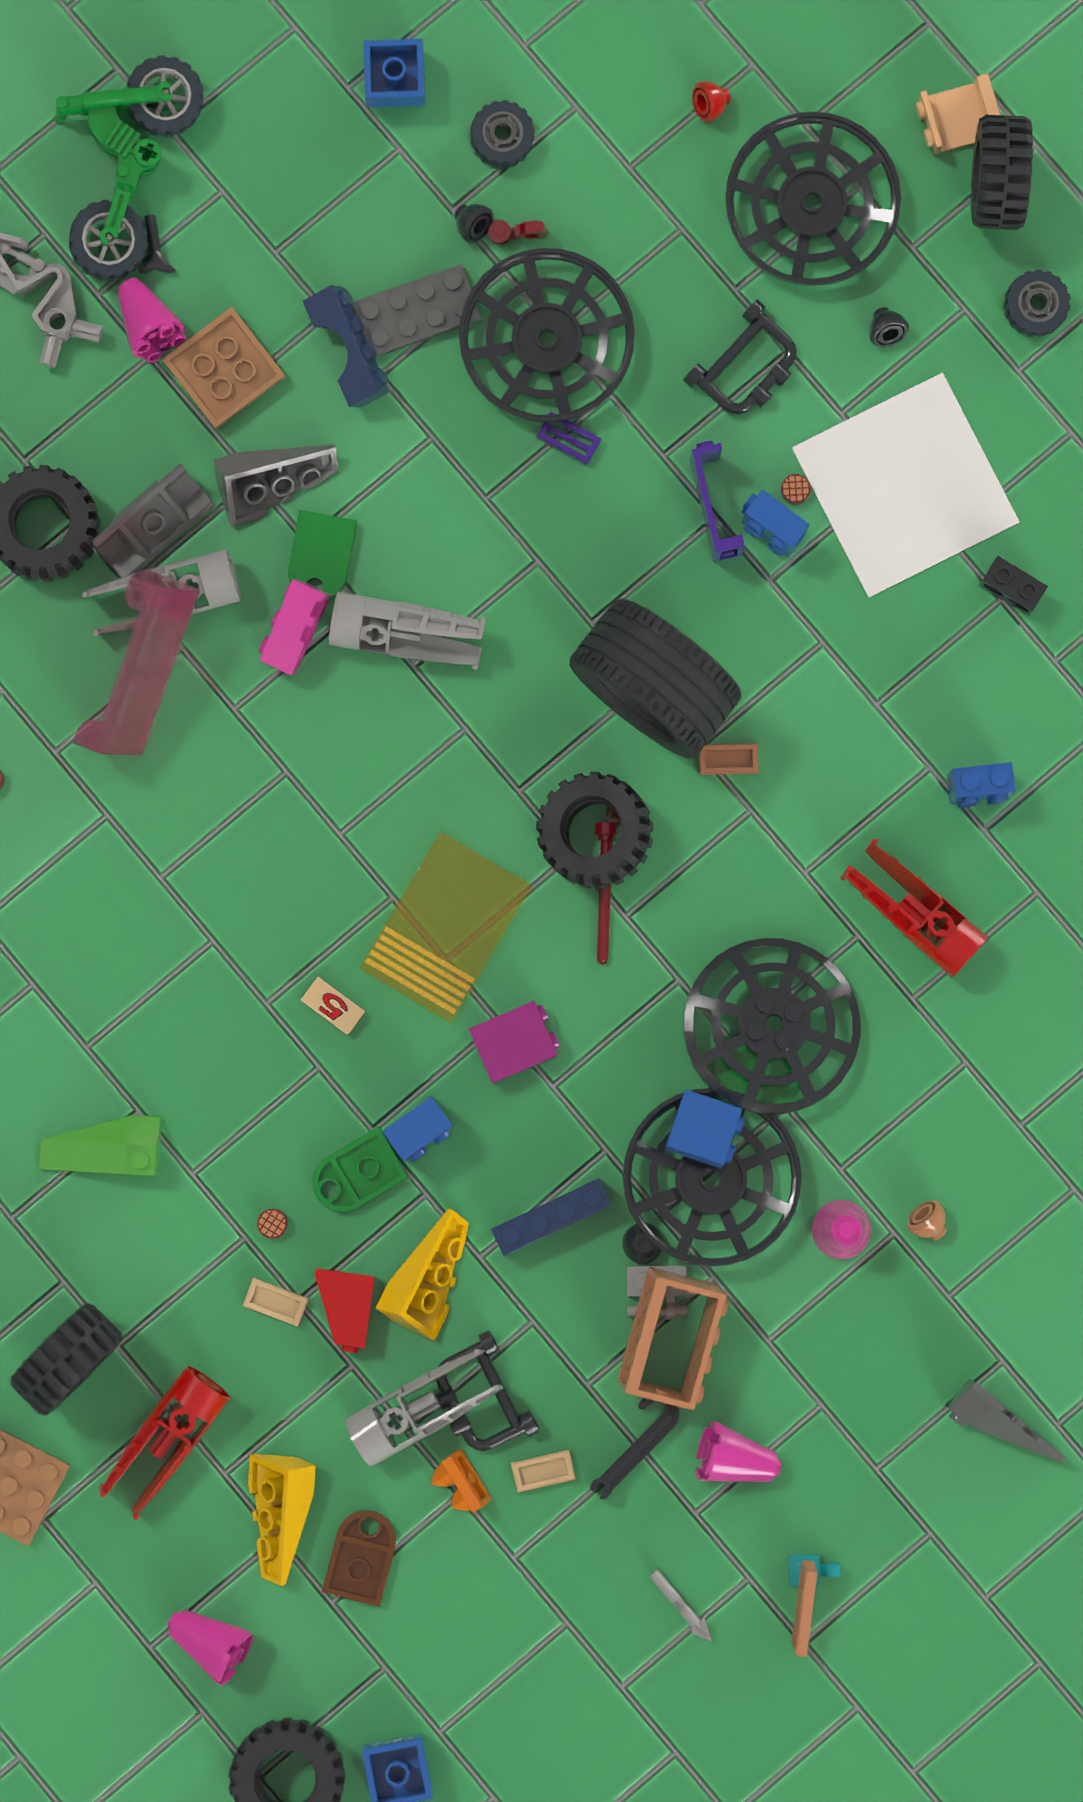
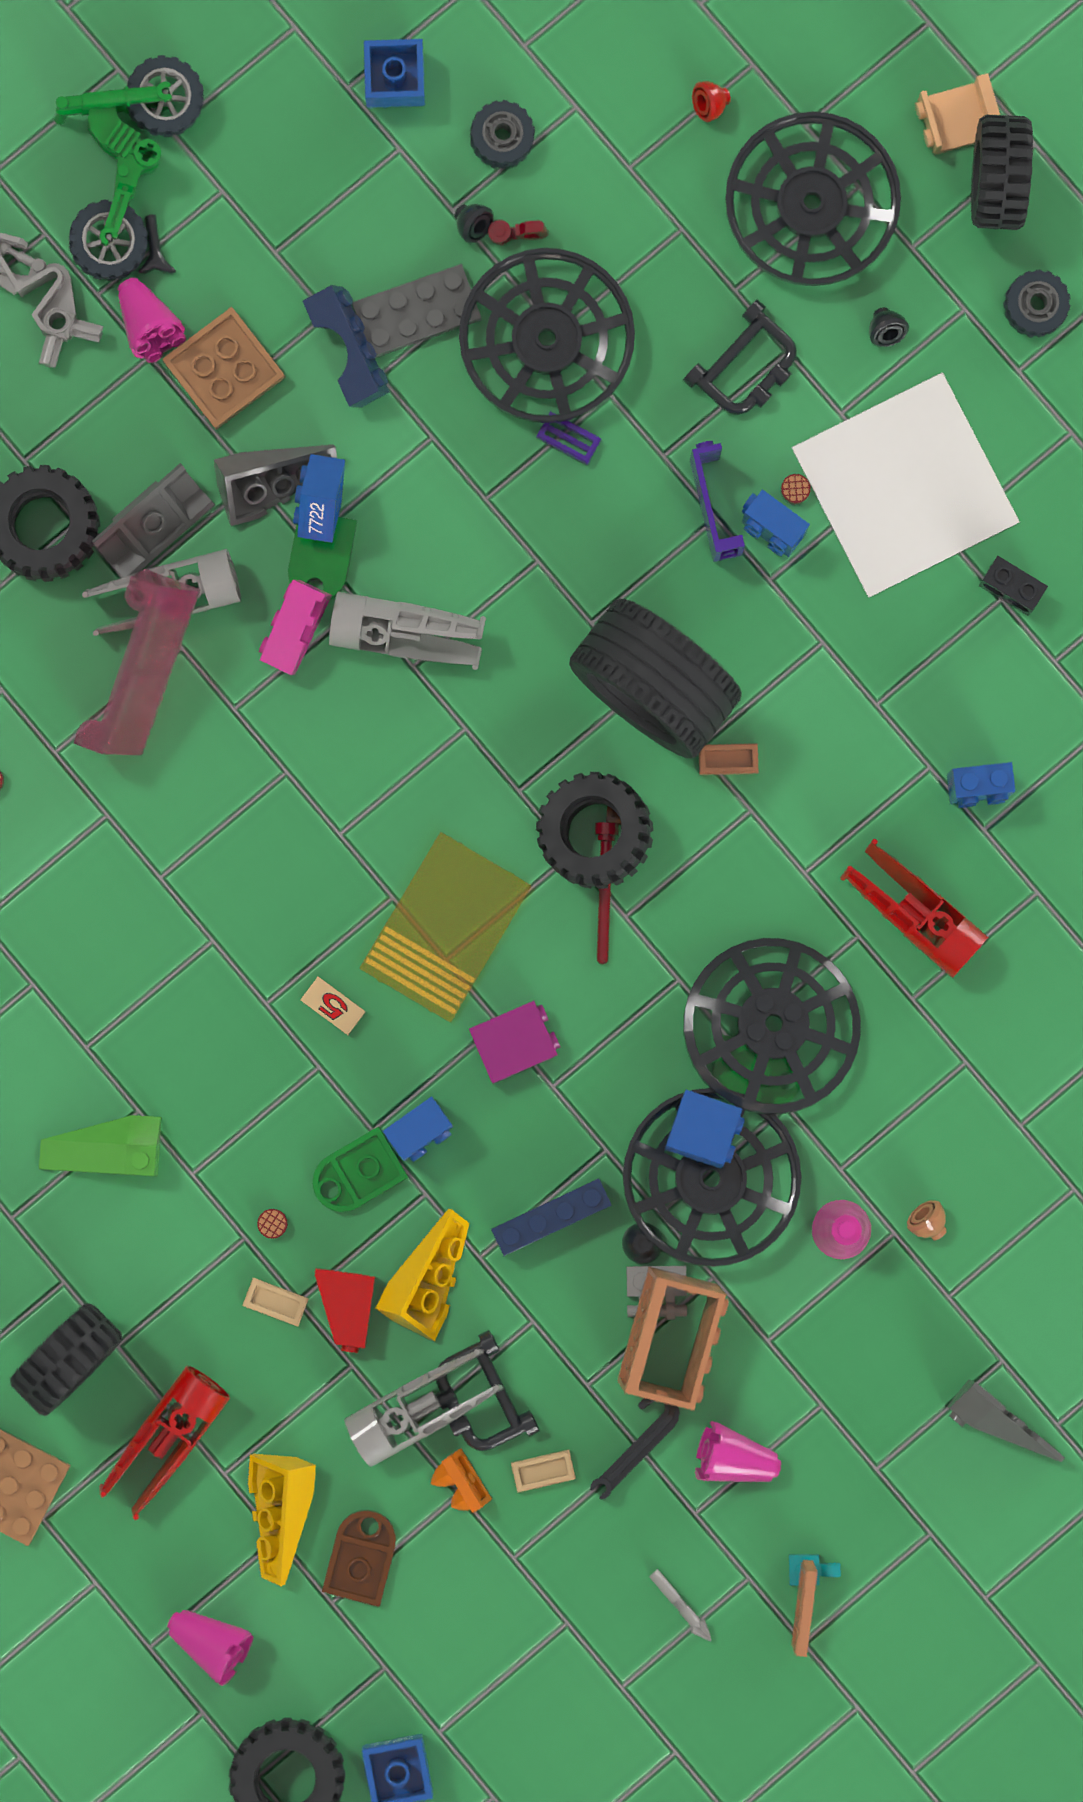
(319, 498): none -> blue brick

